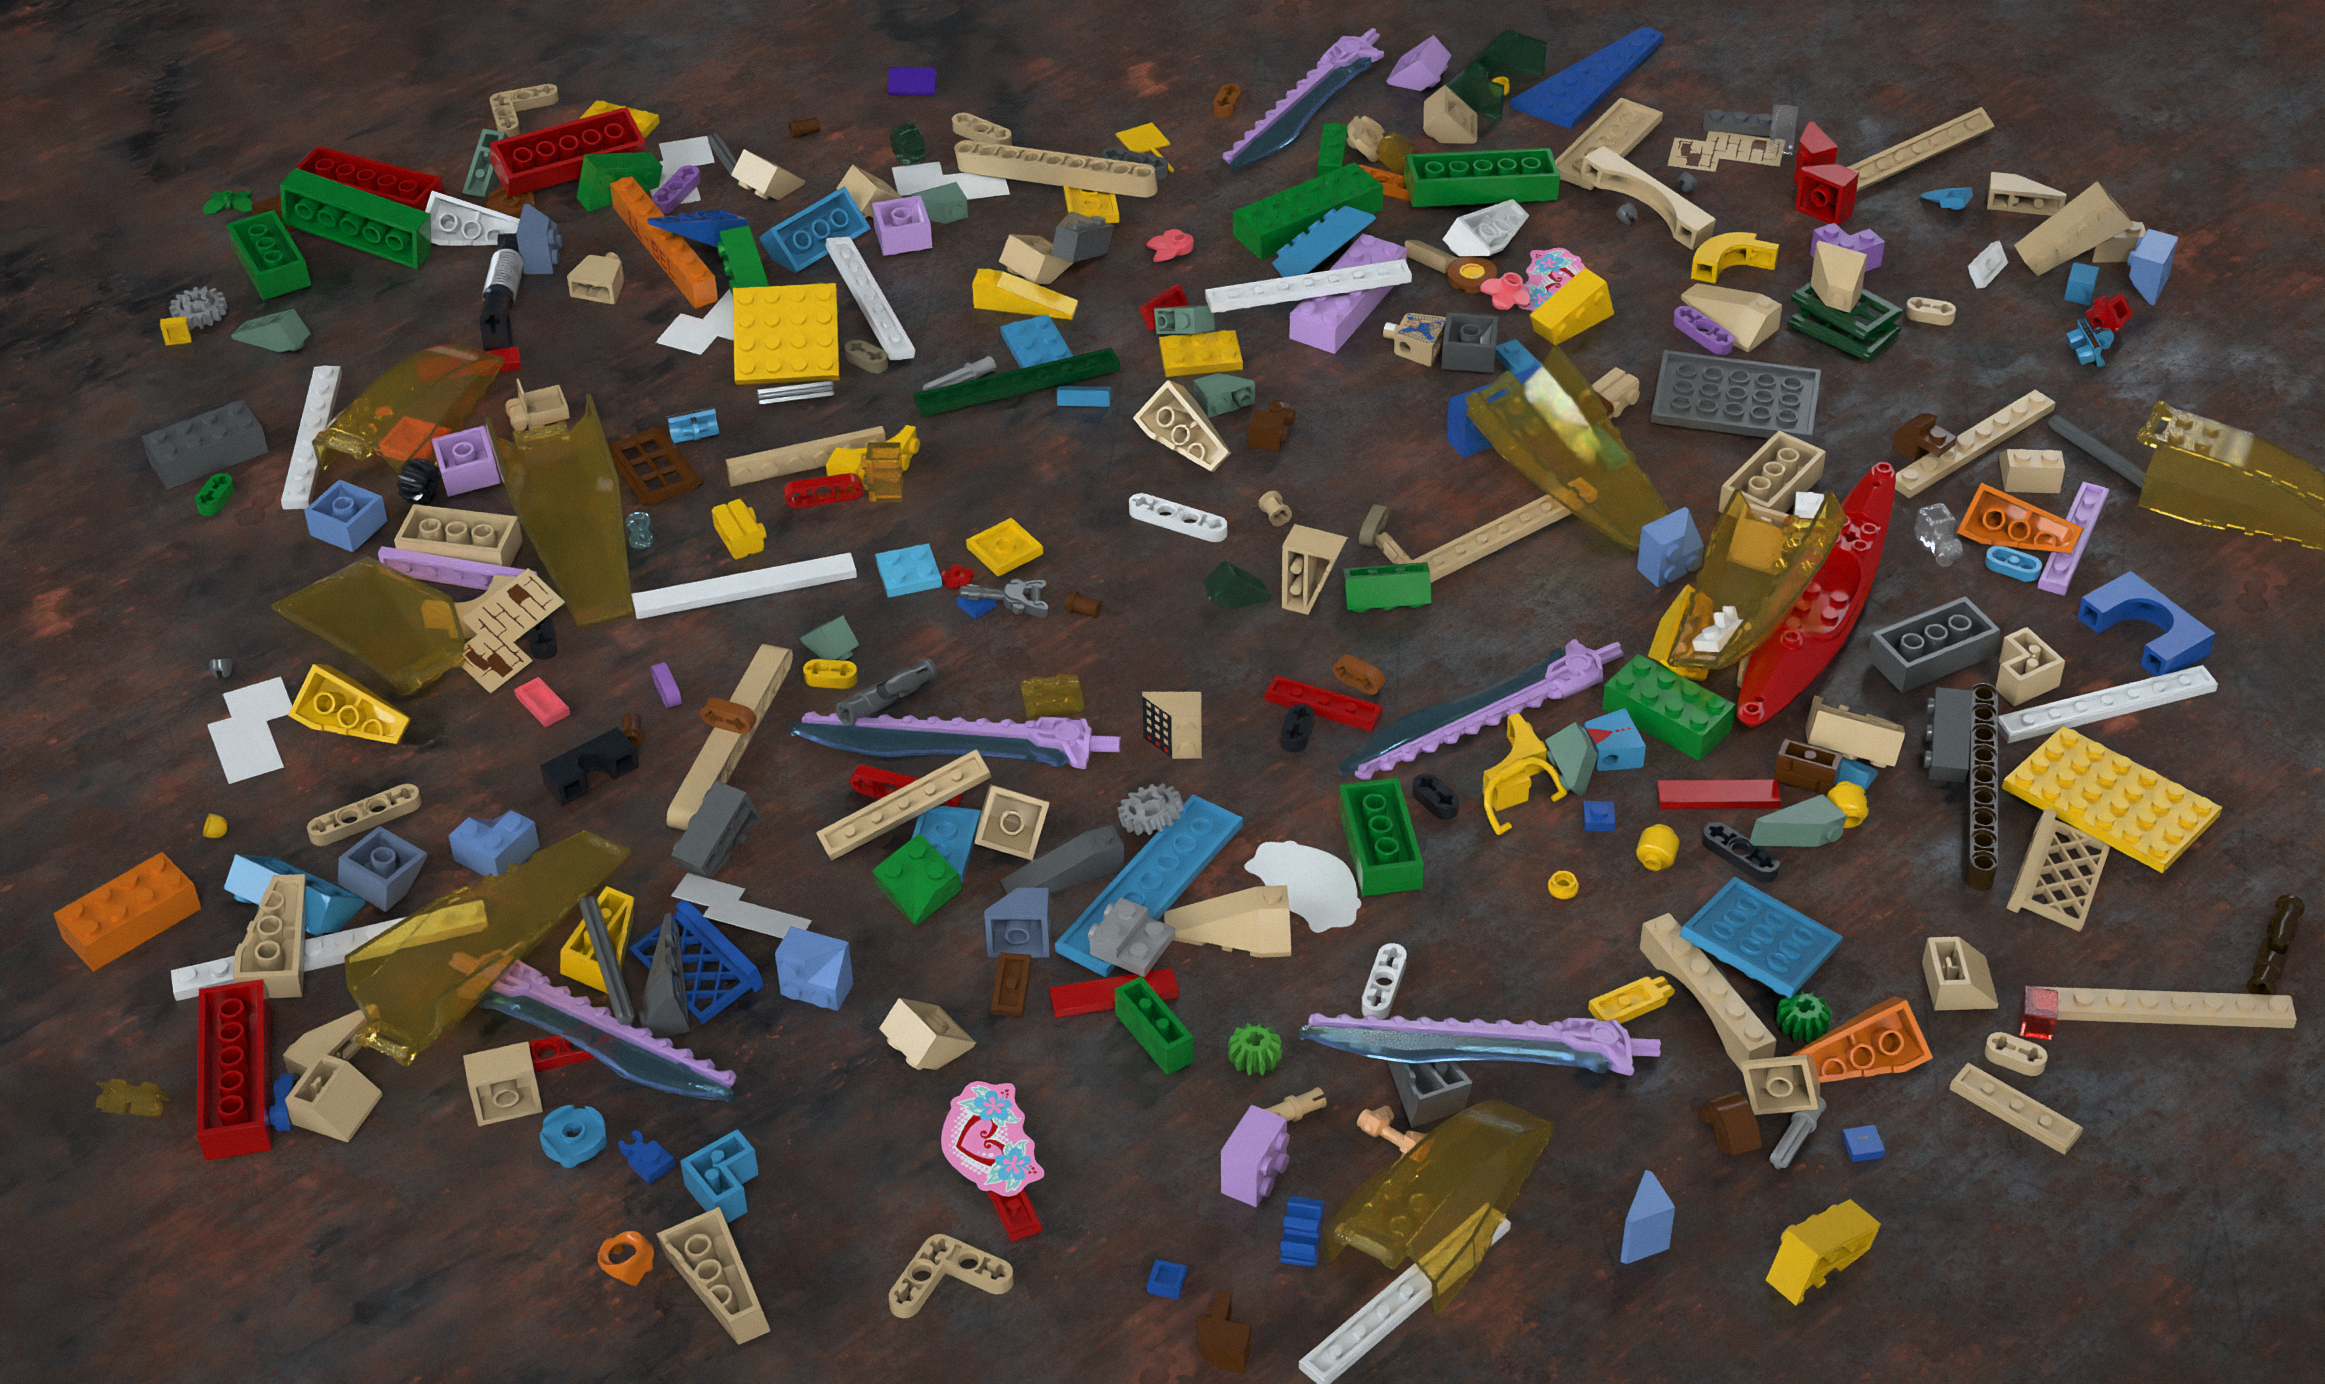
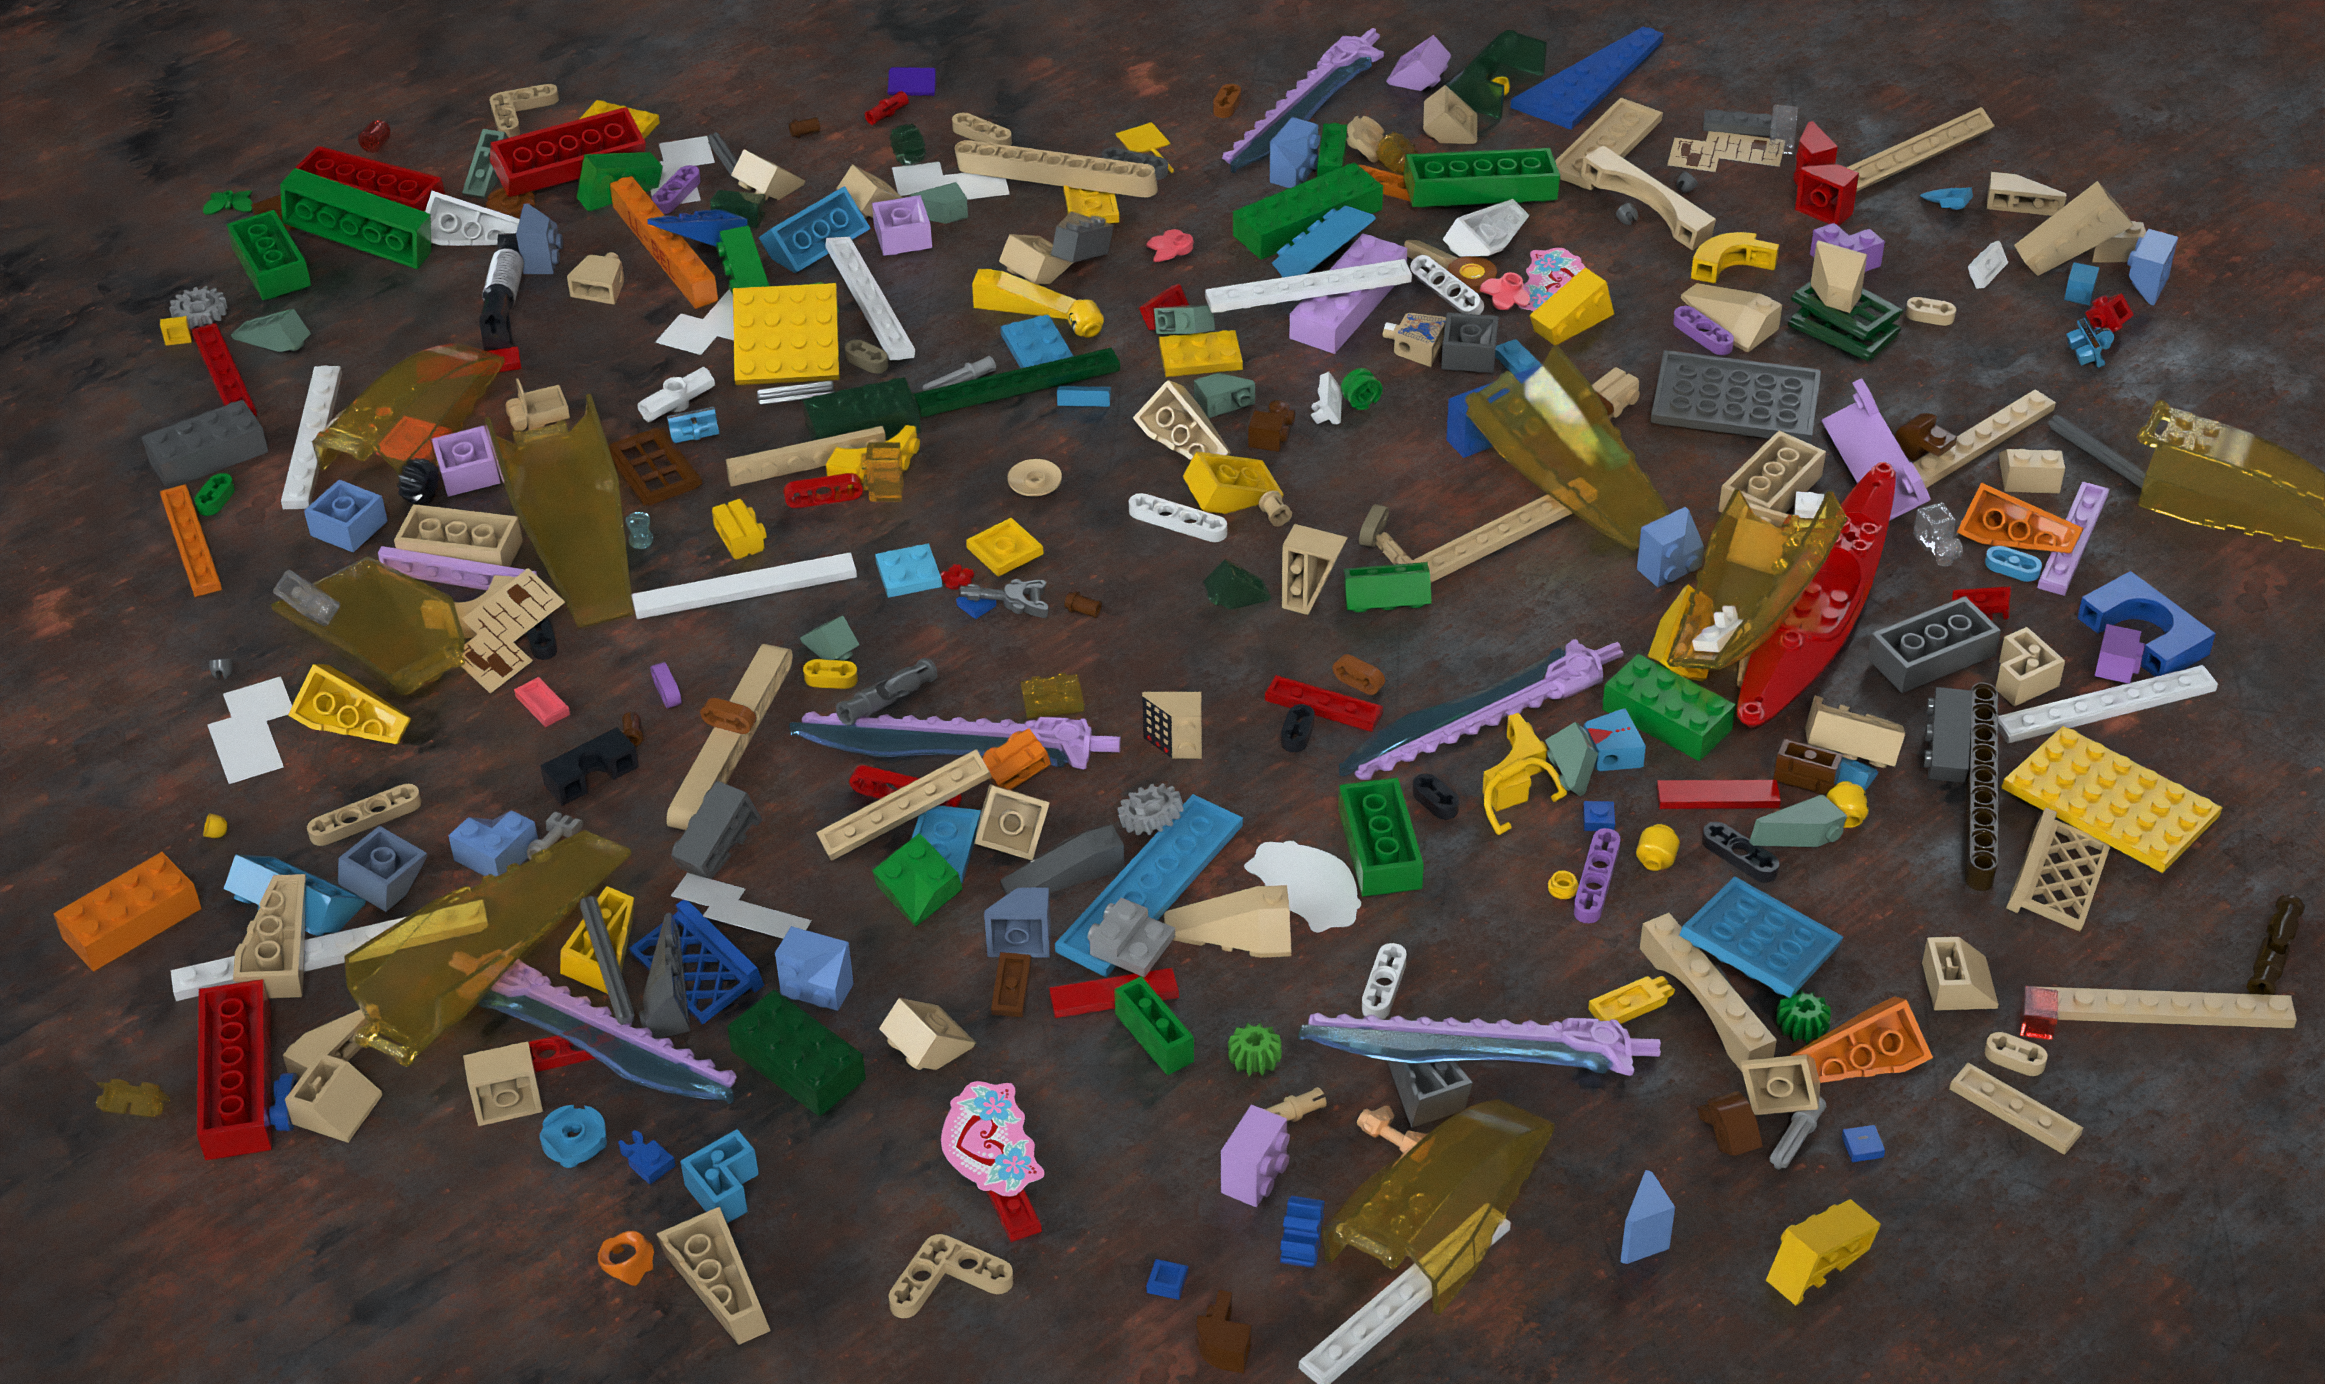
(190, 540): none -> orange tile
(221, 366): none -> red tile
(306, 598): none -> clear brick
(374, 136): none -> clear red brick
(557, 827): none -> light grey hinge
(676, 394): none -> white piece
(741, 204): none -> clear green hinge
(796, 1052): none -> dark green brick
(862, 408): none -> clear green brick
(879, 112): none -> red pin
(1016, 760): none -> orange brick
(1034, 477): none -> tan dish
(1085, 318): none -> yellow head
(1228, 482): none -> yellow slope
(1294, 153): none -> medium blue slope
(1330, 401): none -> white plate
(1361, 388): none -> green wheel
(1449, 283): none -> white beam
(1596, 875): none -> medium lavender beam
(1867, 440): none -> lavender bracket
(1988, 599): none -> red plate
(2119, 654): none -> medium lavender brick

